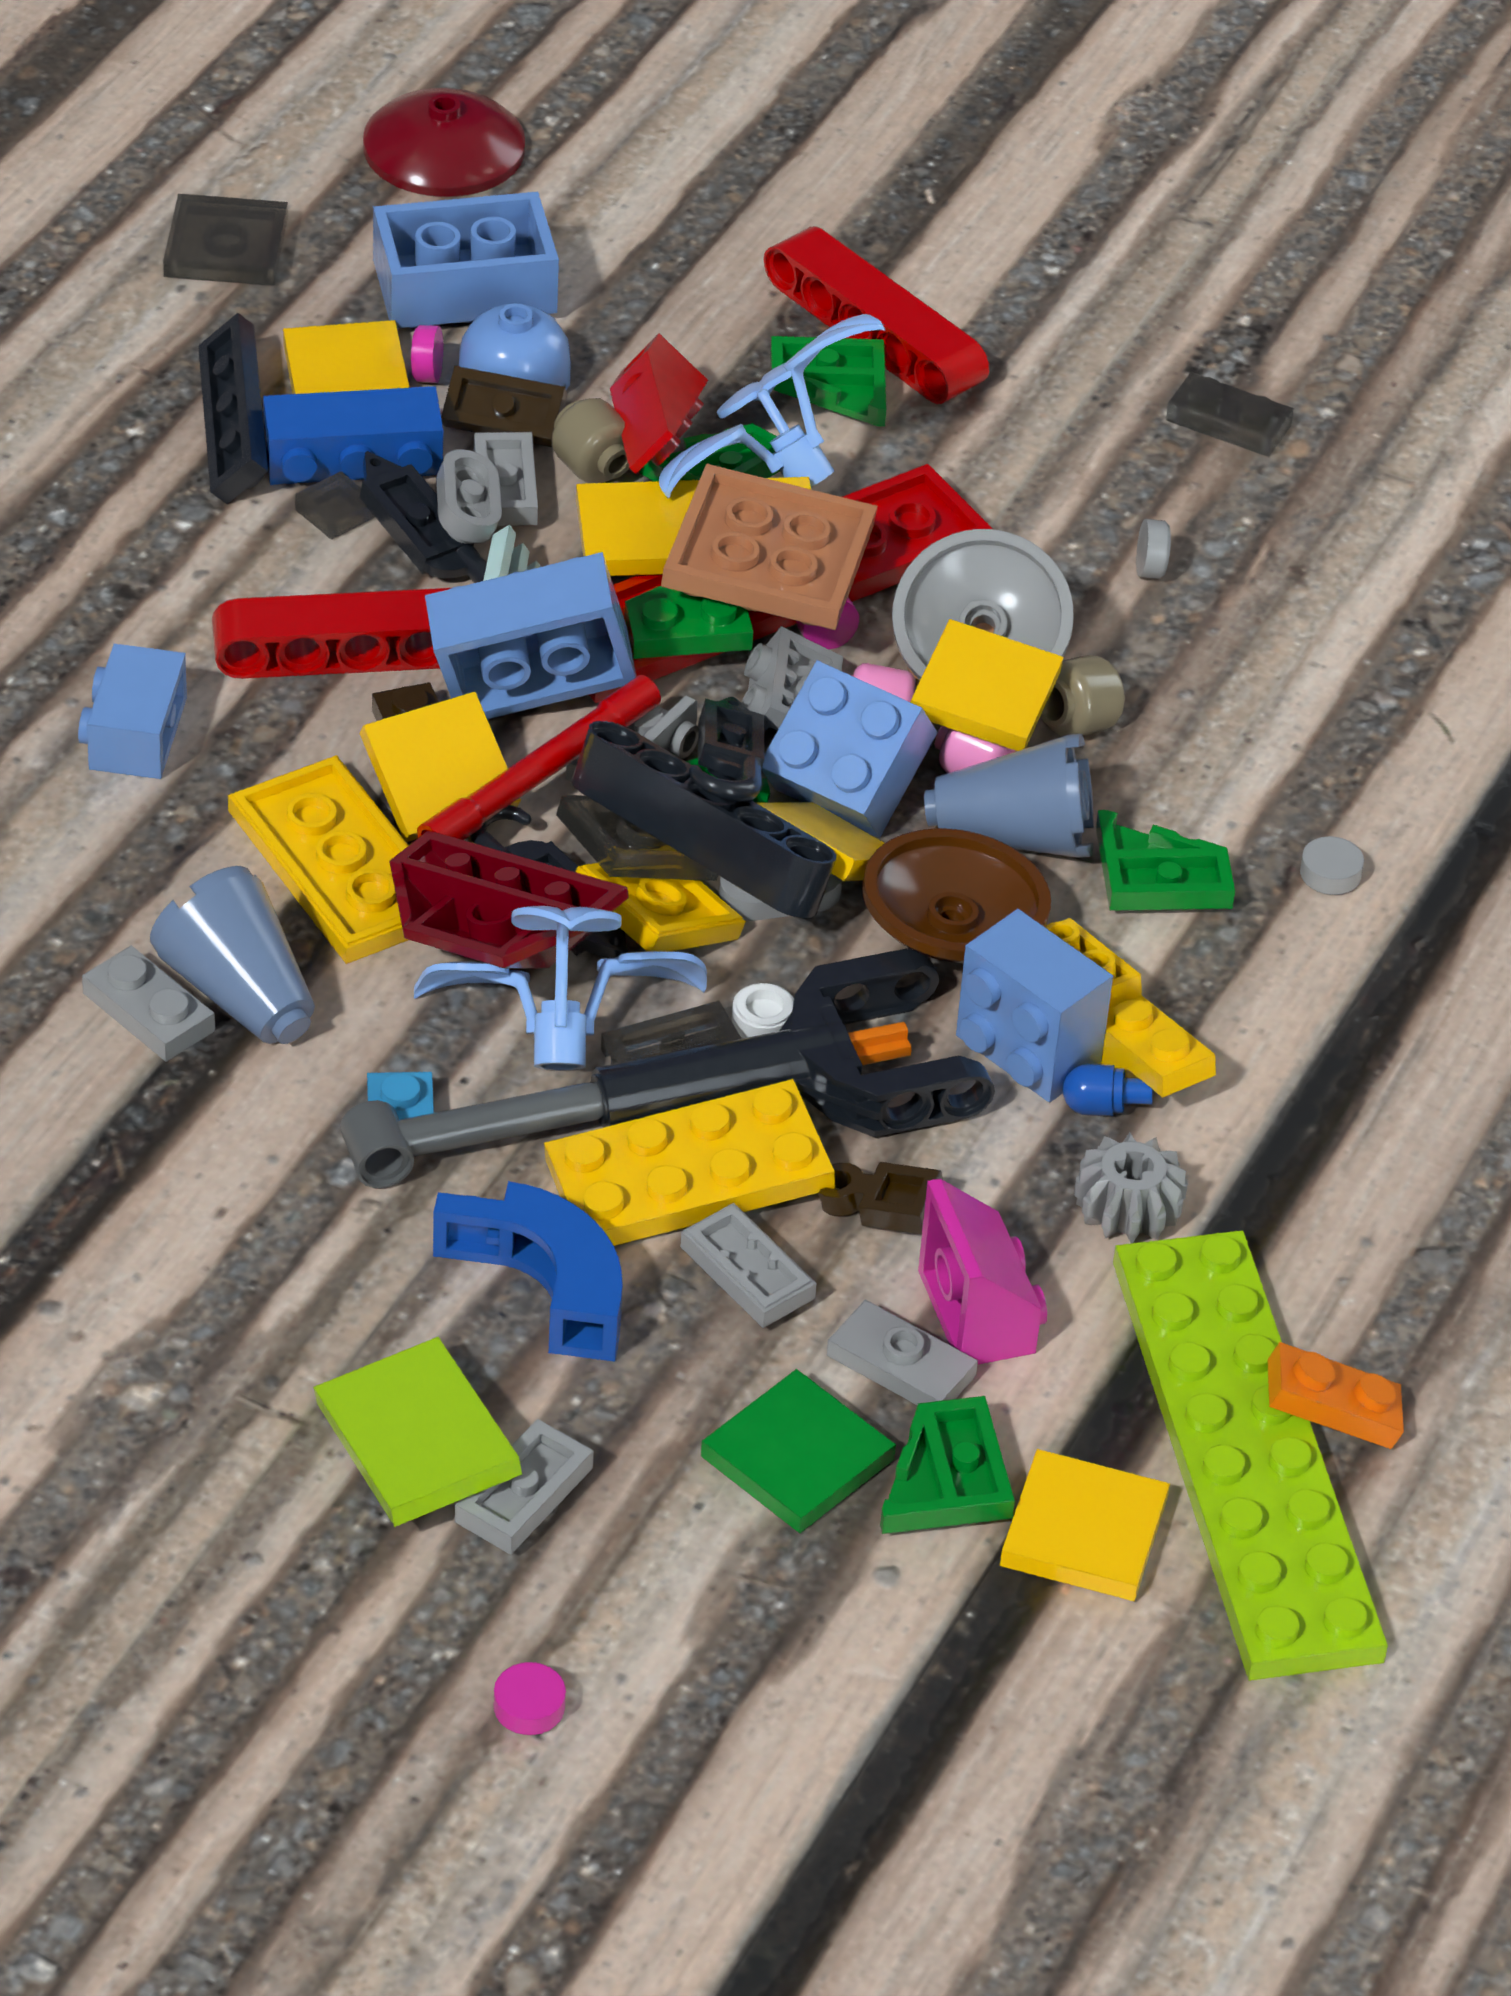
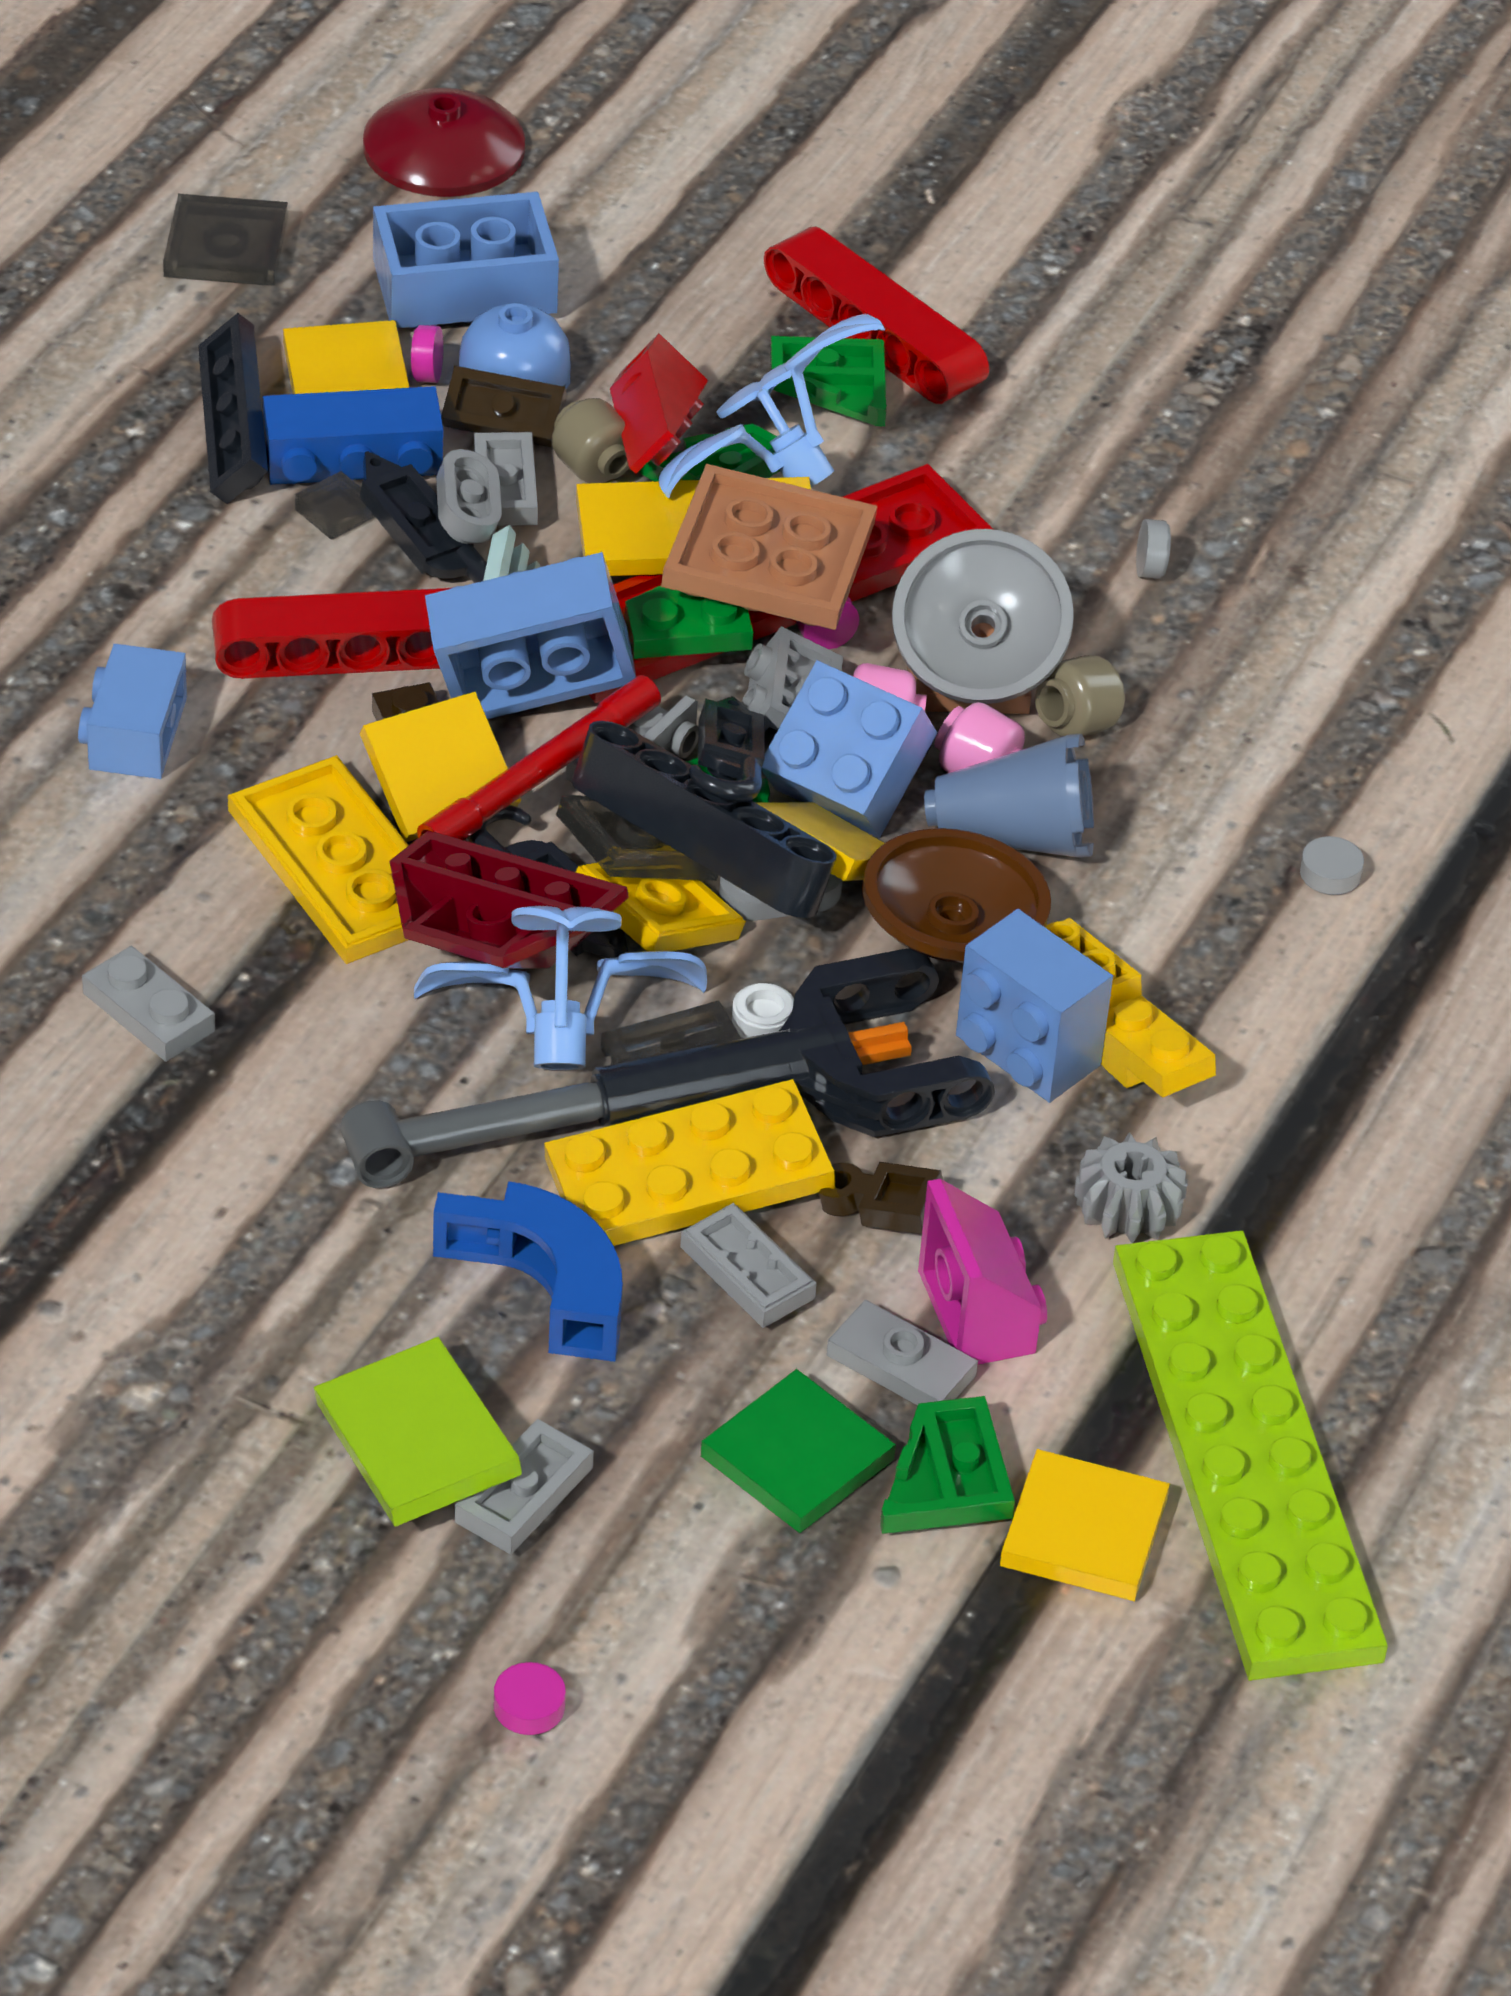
(237, 954): sand blue cone -> none
(405, 1091): dark azure plate -> none
(987, 685): yellow tile -> none
(1103, 1090): blue cylinder -> none
(1161, 869): green wing -> none
(1229, 414): clear smoke plate -> none
(1335, 1395): orange plate -> none

